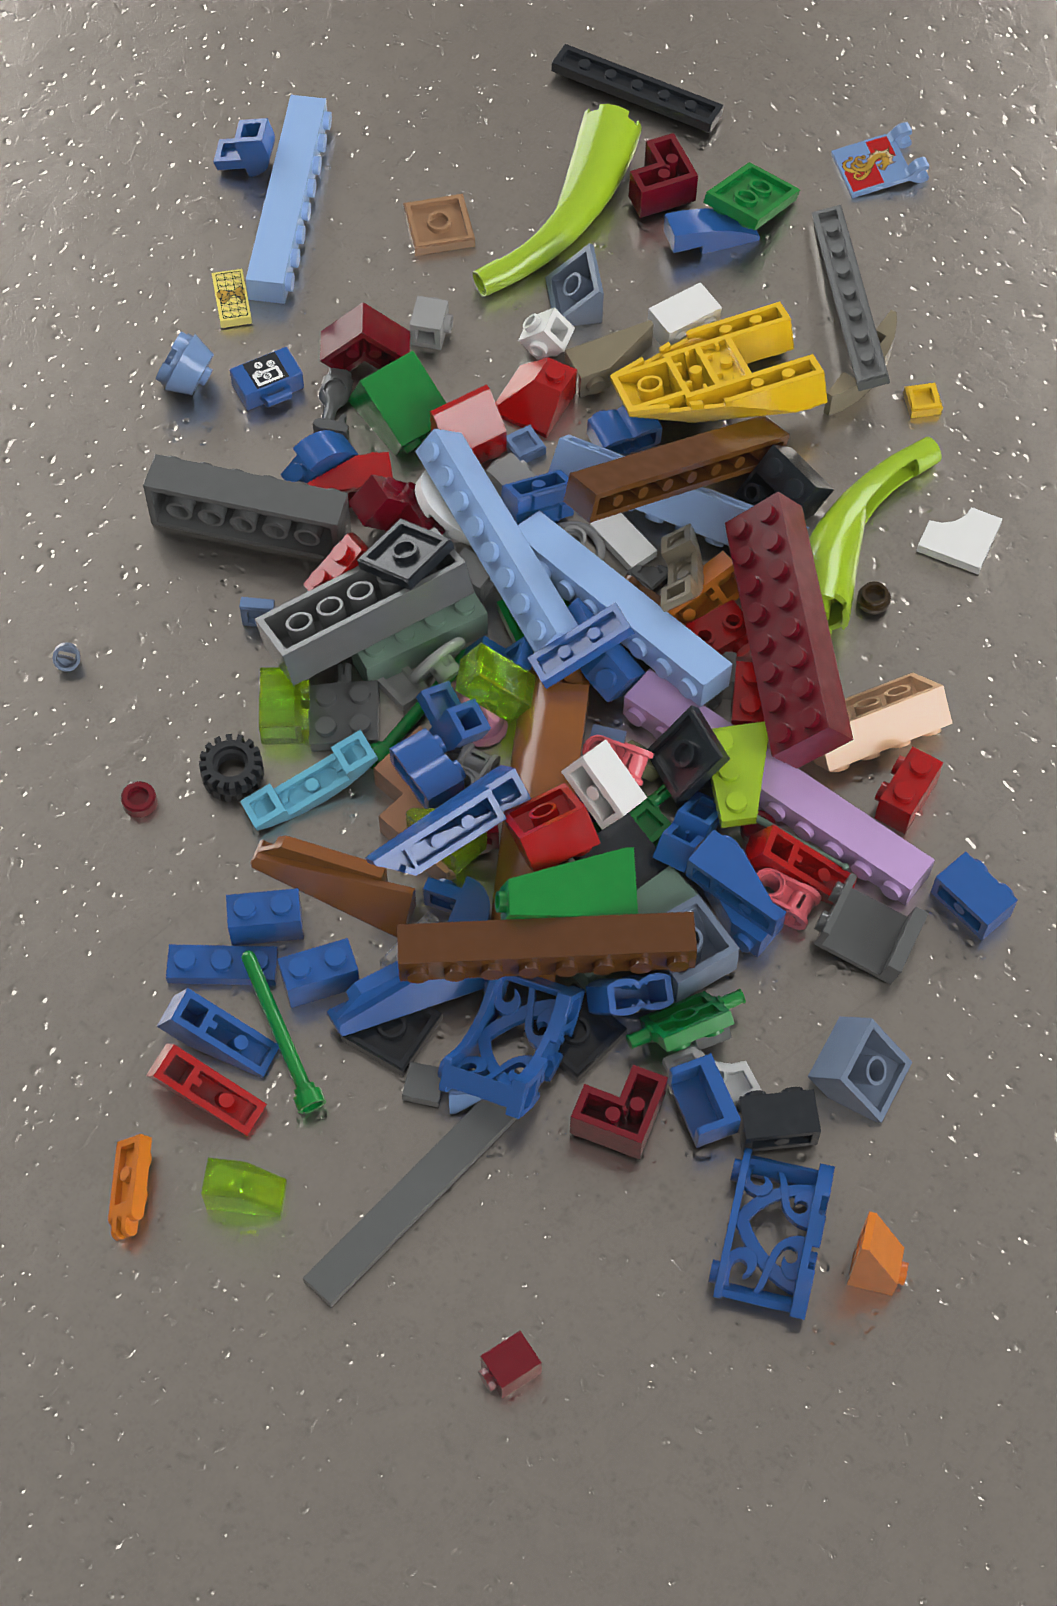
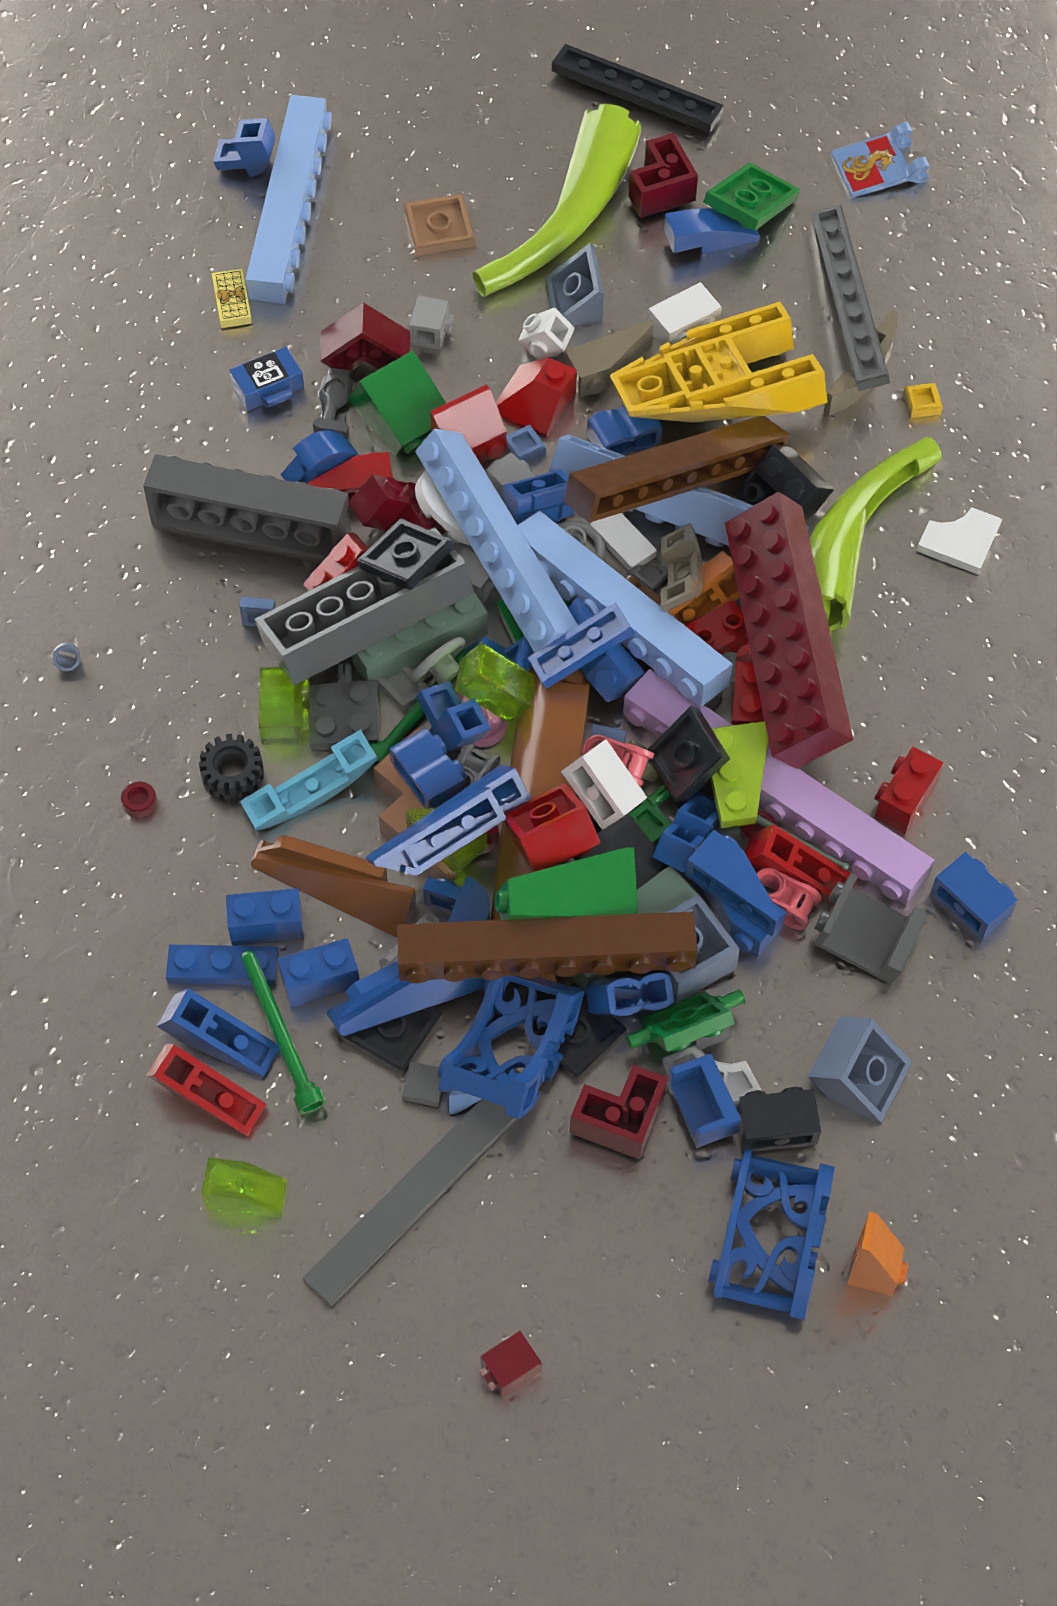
(129, 1185): orange hinge -> none
(186, 365): medium blue cone -> none
(873, 598): dark brown plate -> none
(890, 719): light nougat slope -> none

